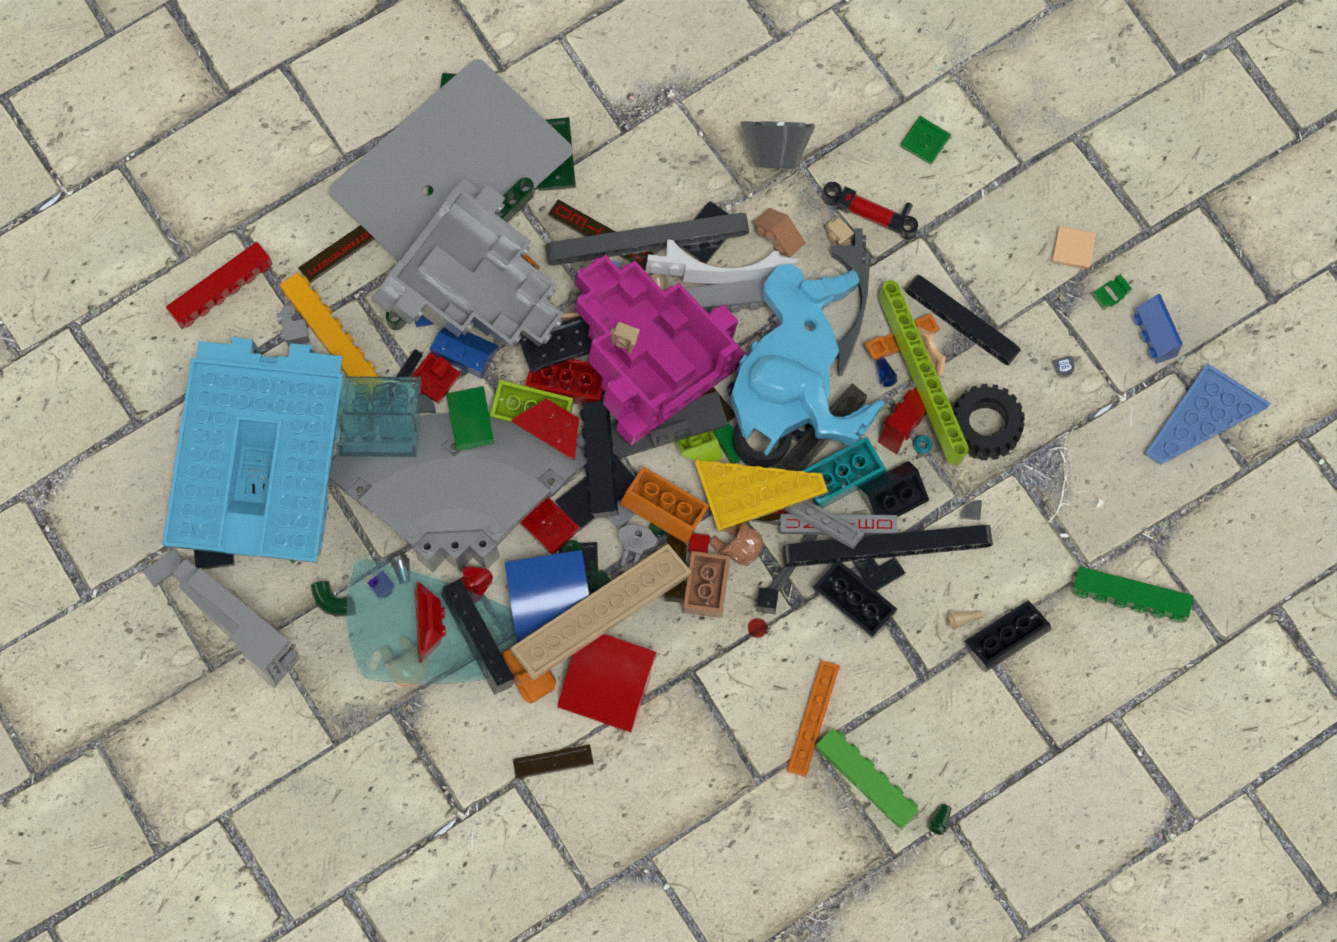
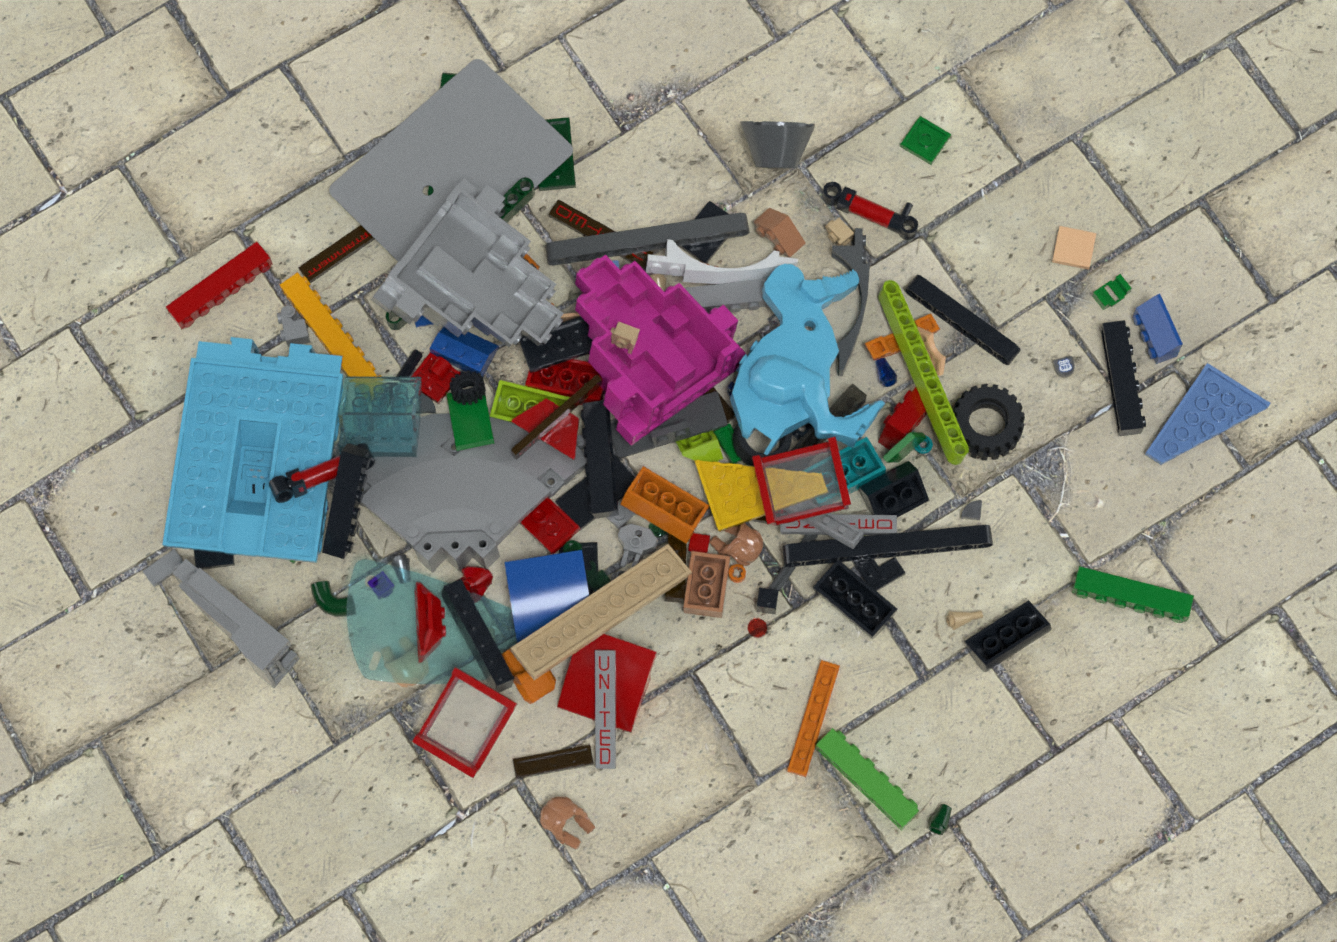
(299, 481): none -> piece
(345, 501): none -> black brick
(465, 723): none -> clear piece
(467, 395): none -> black tyre
(555, 815): none -> nougat hair
(558, 415): none -> dark brown tile
(605, 708): none -> light grey tile
(731, 572): none -> orange bush
(802, 483): none -> clear piece
(904, 447): none -> green tile
(1122, 378): none -> black brick

